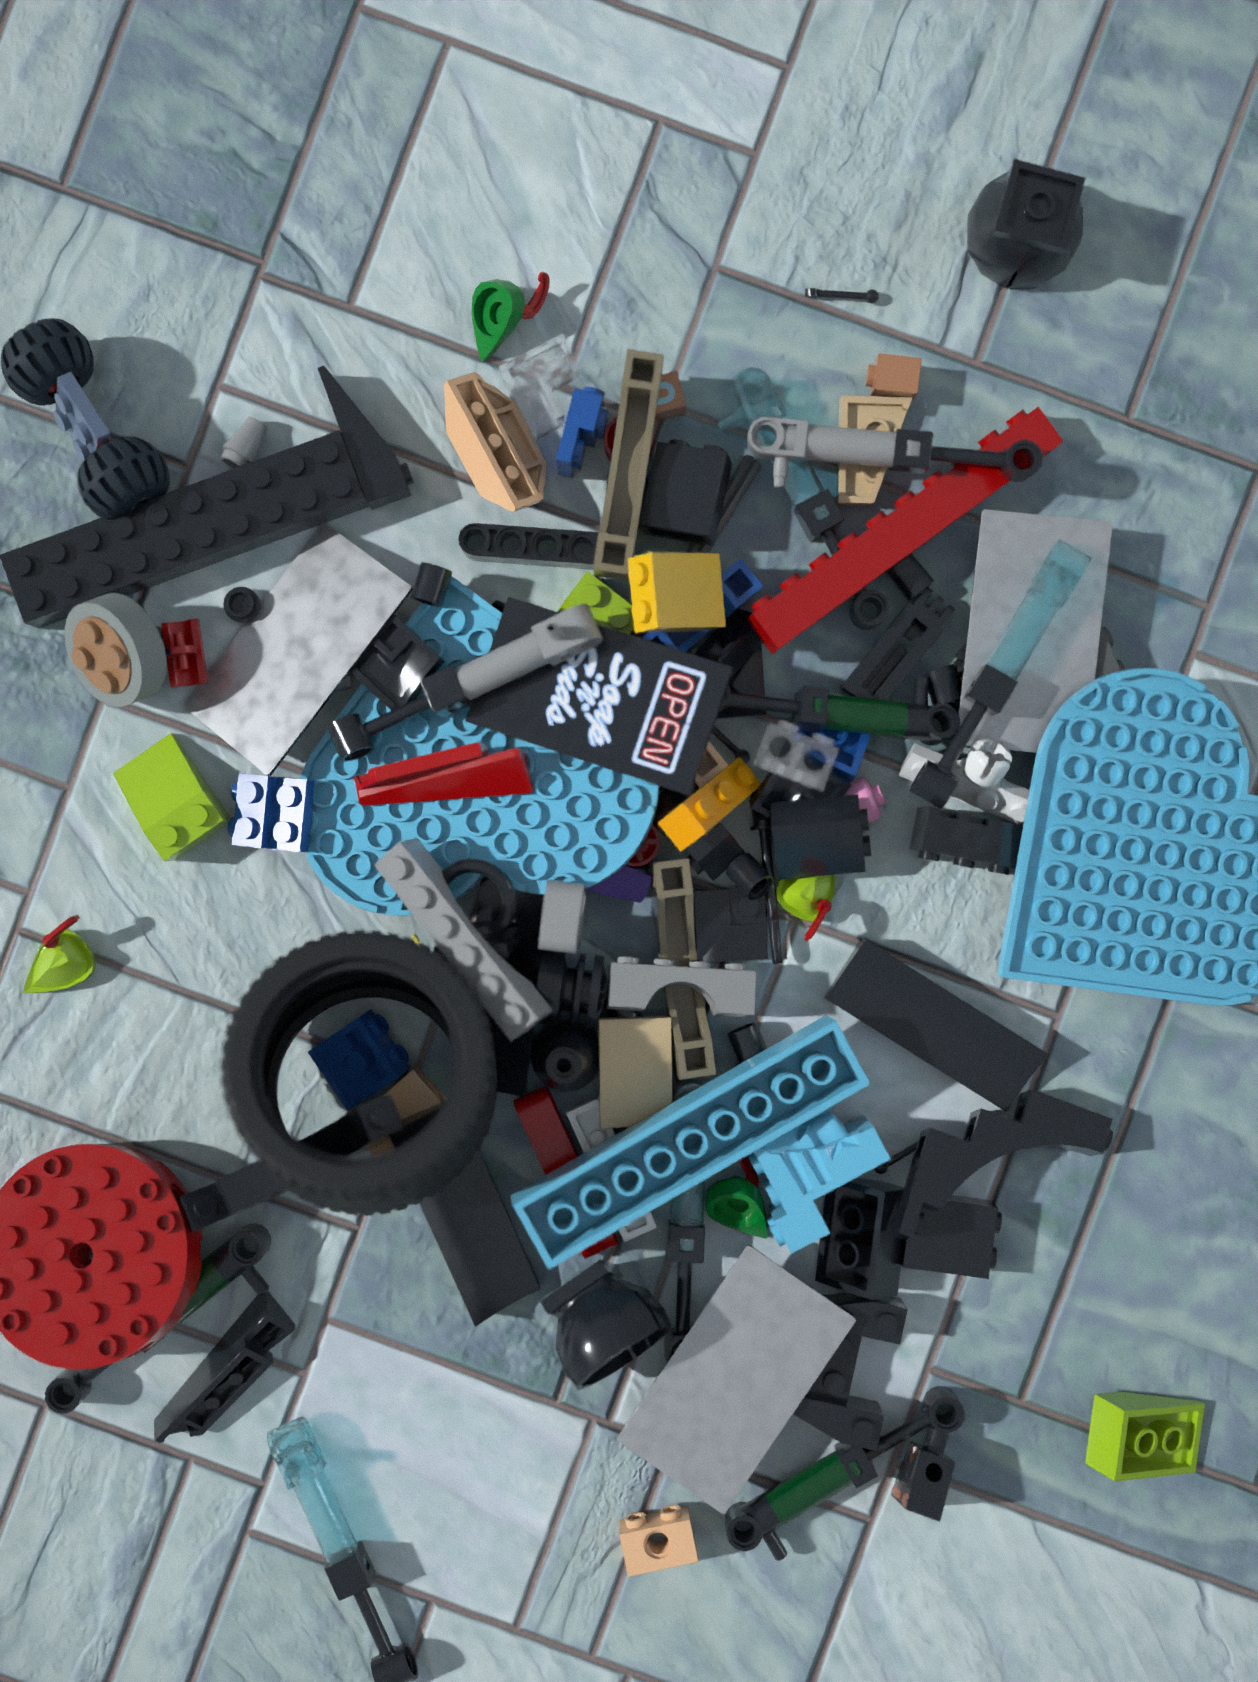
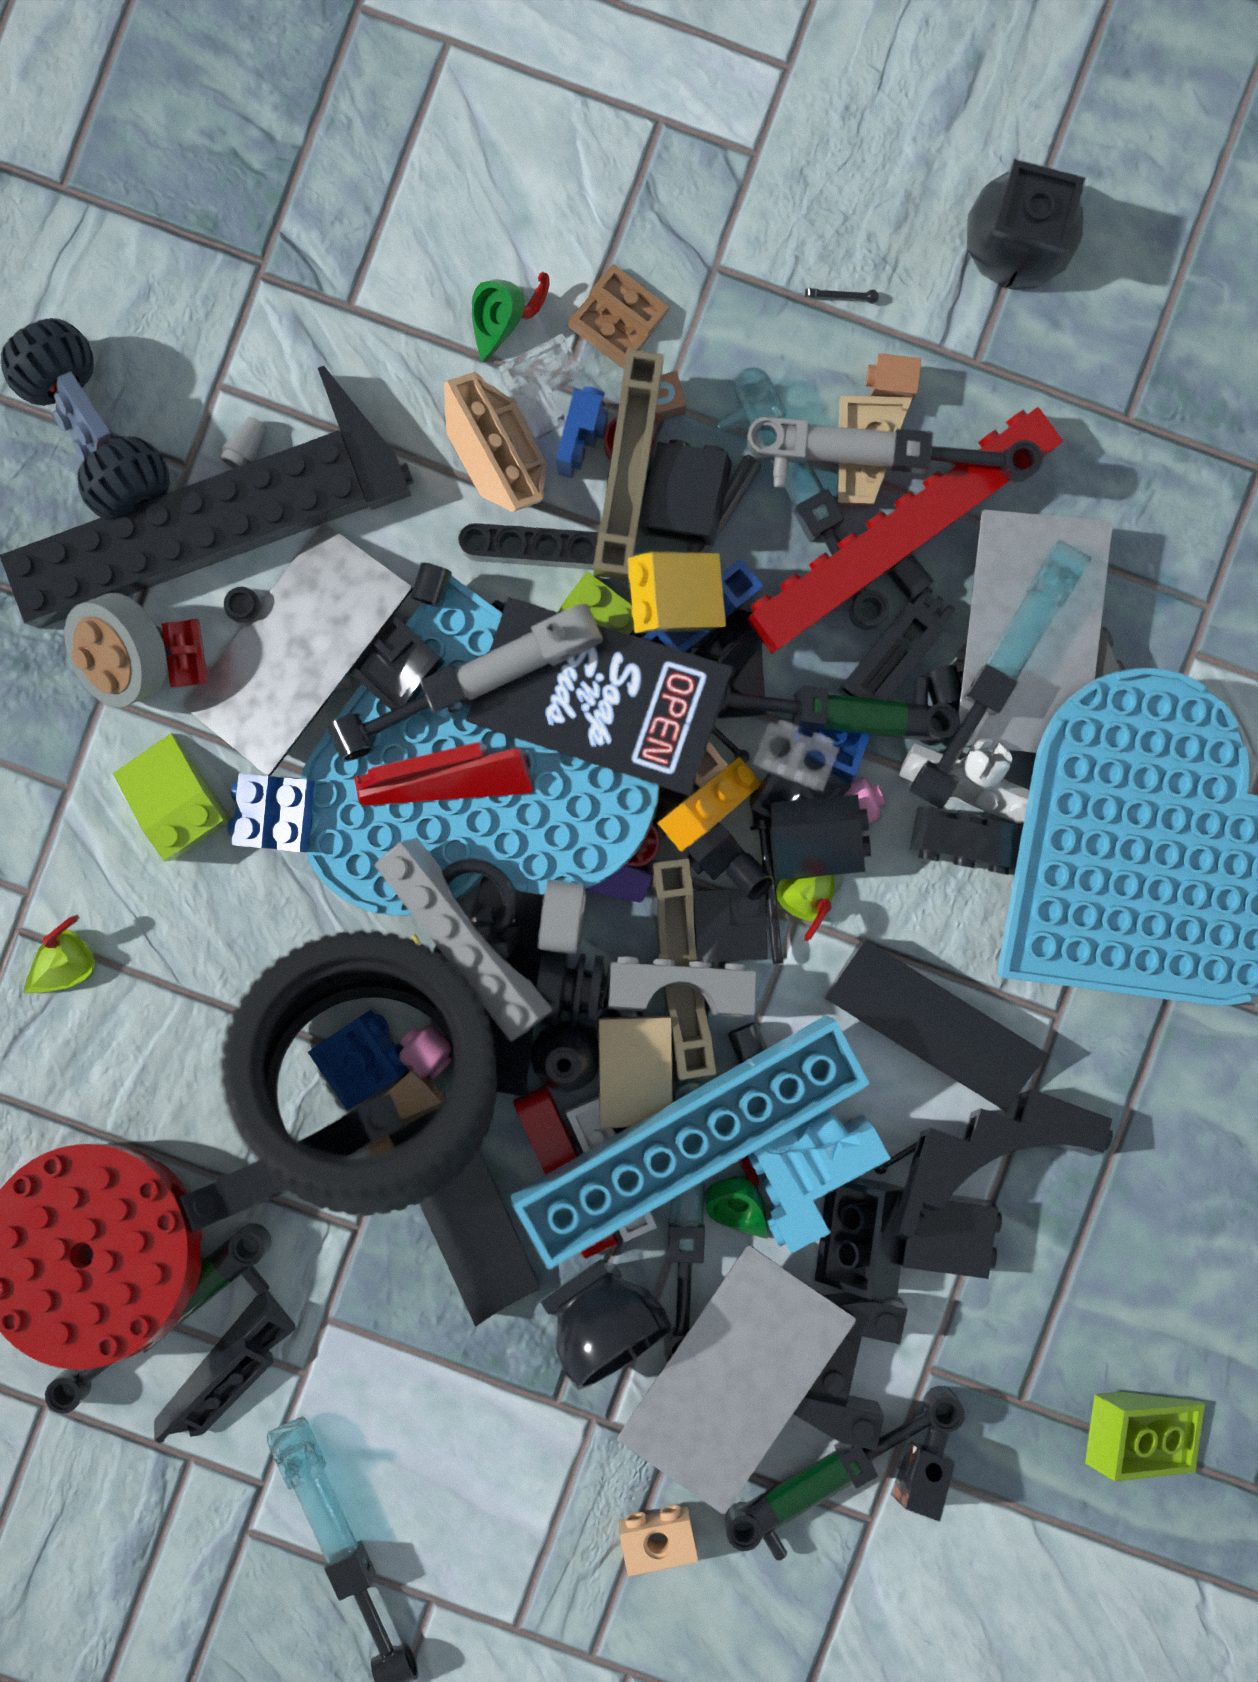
(425, 1052): none -> bright pink head
(618, 315): none -> medium nougat slope

